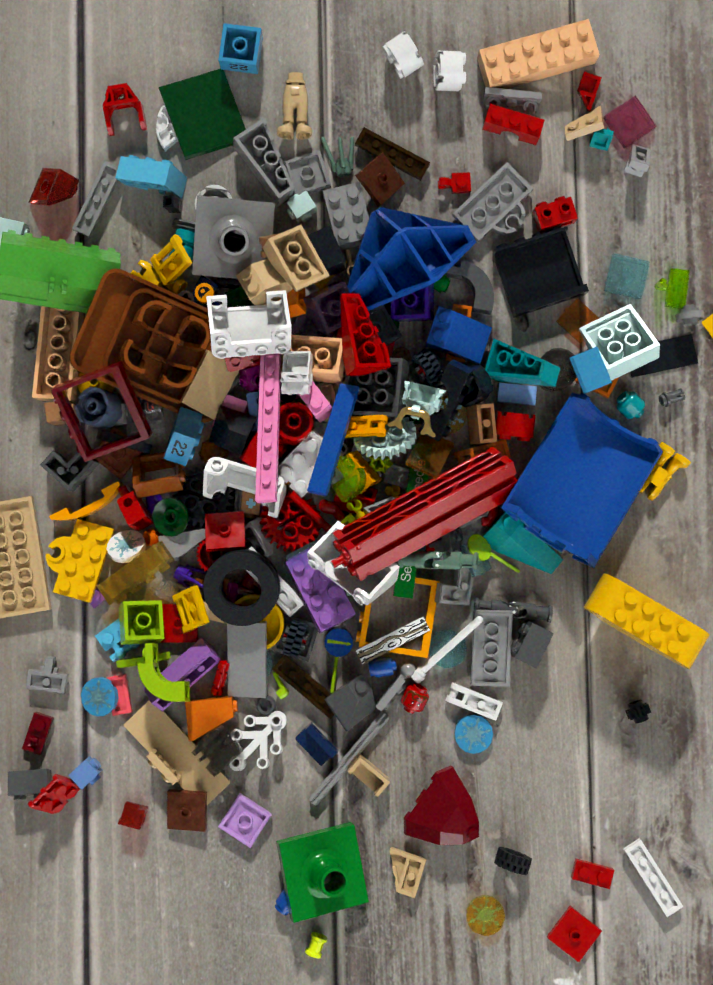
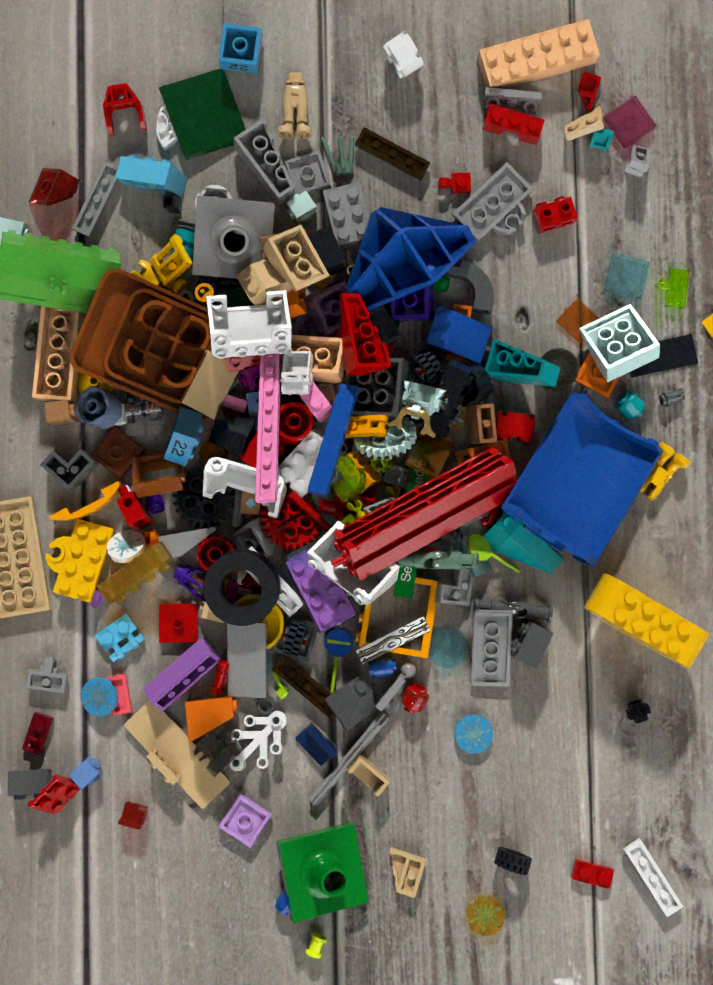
(75, 430): dark red window -> none
(109, 437): black beam -> none
(134, 661): lime tile -> none
(141, 622): lime brick -> none
(156, 682): lime arch -> none
(163, 517): dark green dish -> none
(186, 810): copper plate -> none
(191, 608): yellow plate -> none
(225, 531): red plate -> none
(380, 179): copper plate -> none
(420, 671): white piece -> none
(443, 812): dark red brick -> none
(448, 72): white brick -> none
(474, 701): white plate -> none
(516, 394): light blue tile -> none
(539, 271): black panel -> none
(574, 933): red plate -> none
(590, 370): dark azure slope -> none
(690, 315): light grey plate -> none

